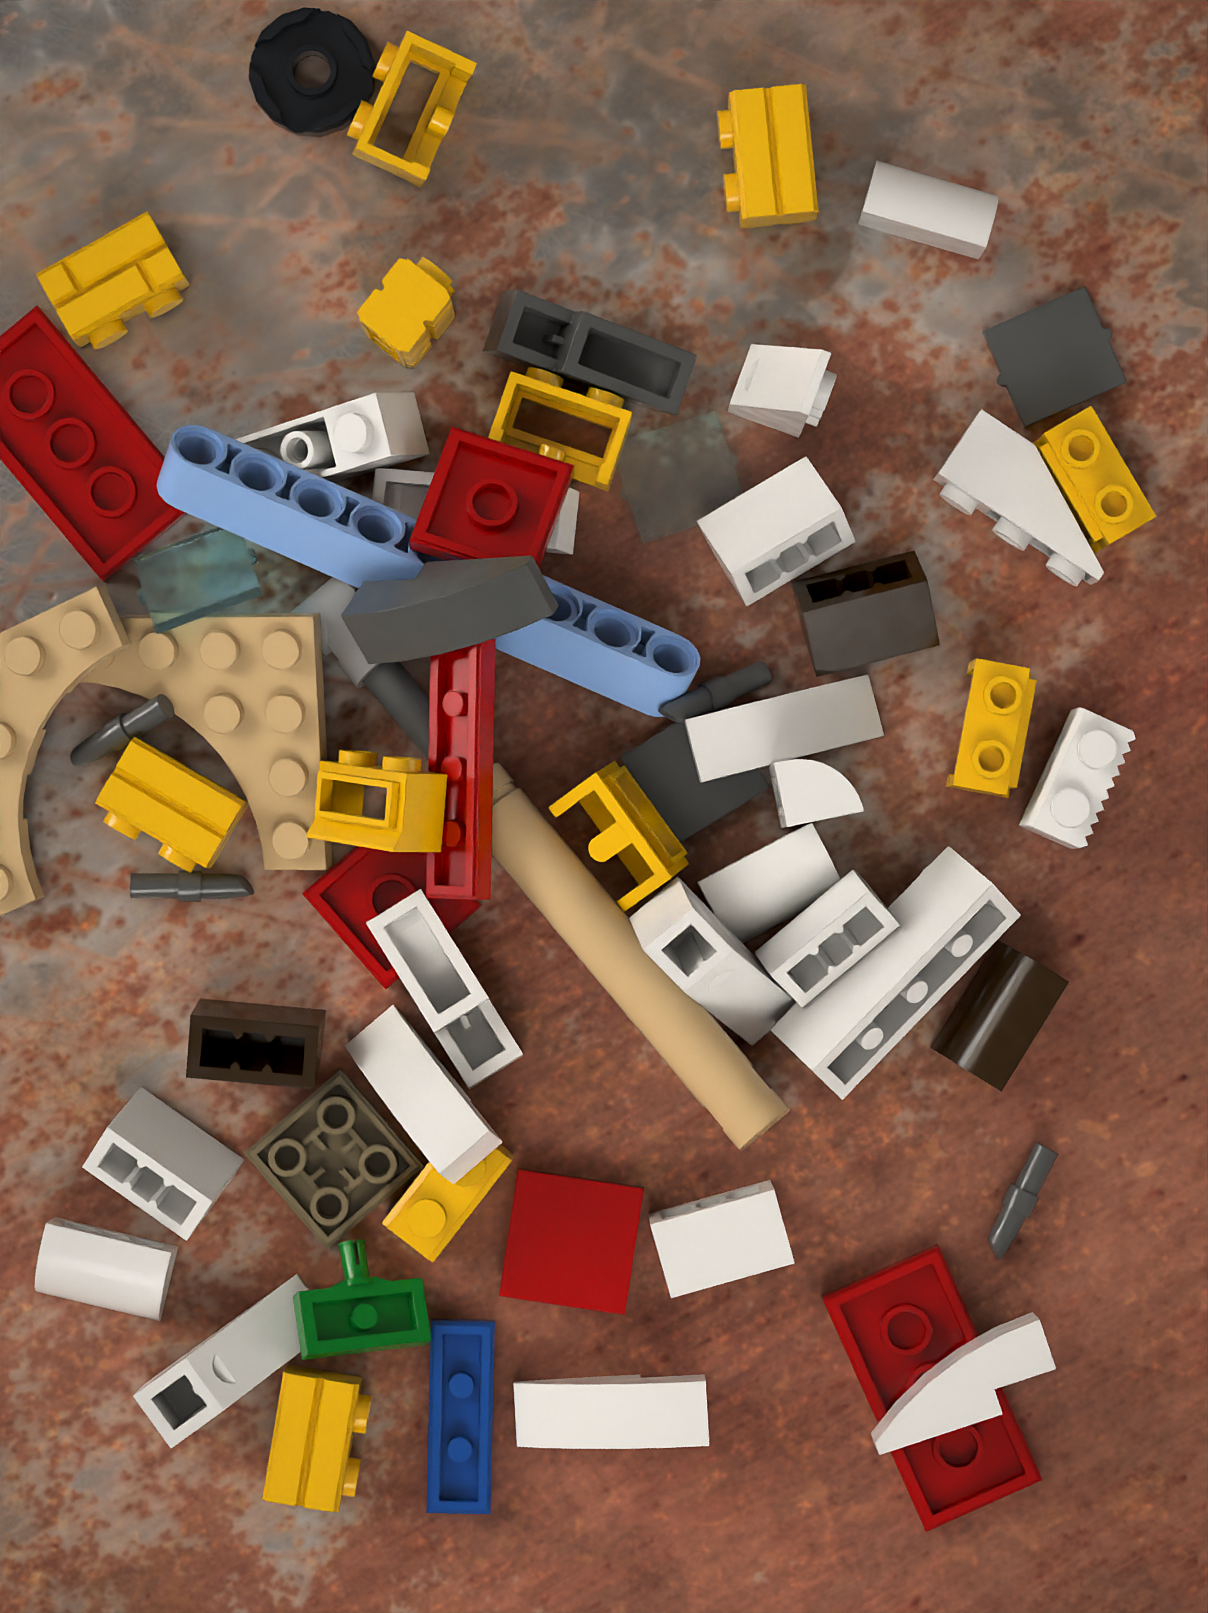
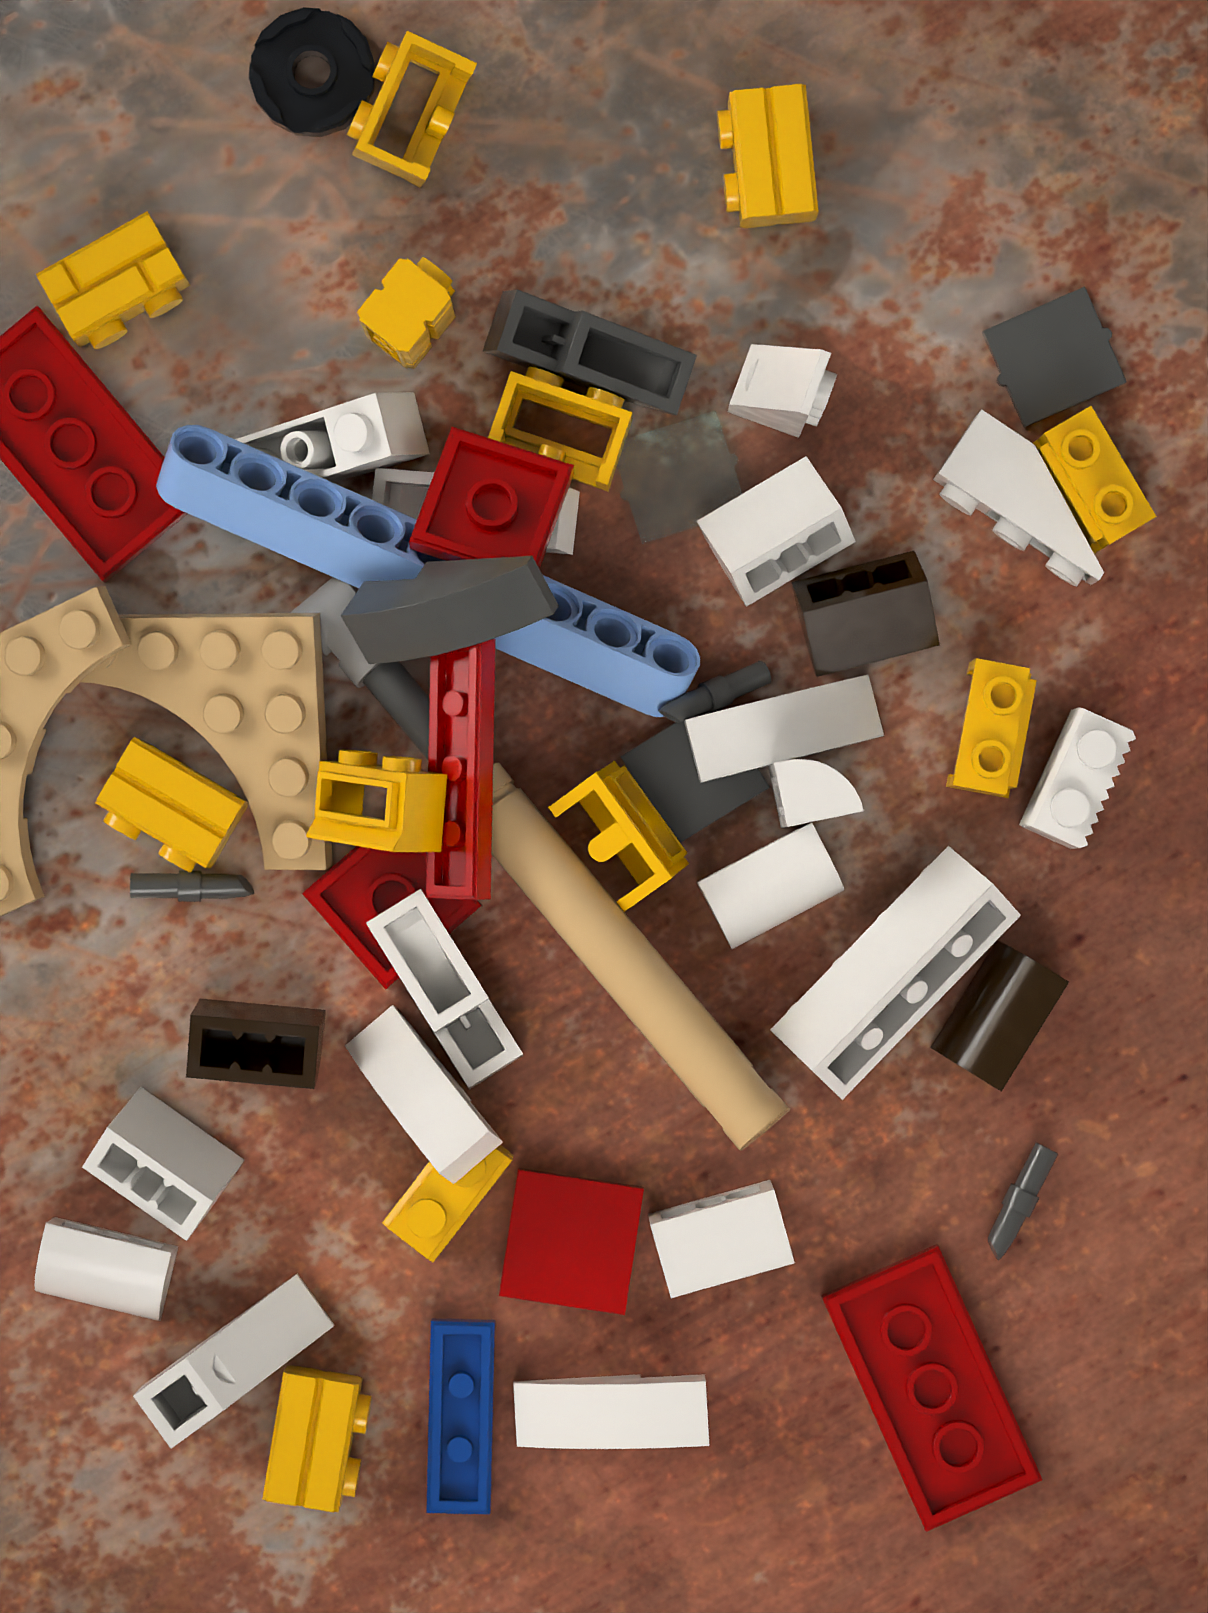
(121, 730): dark grey piece -> none
(196, 578): clear light blue piece -> none
(334, 1159): dark tan tile -> none
(361, 1311): green plate -> none
(709, 962): white slope -> none
(827, 938): white brick -> none
(928, 210): white brick -> none
(964, 1384): white slope -> none

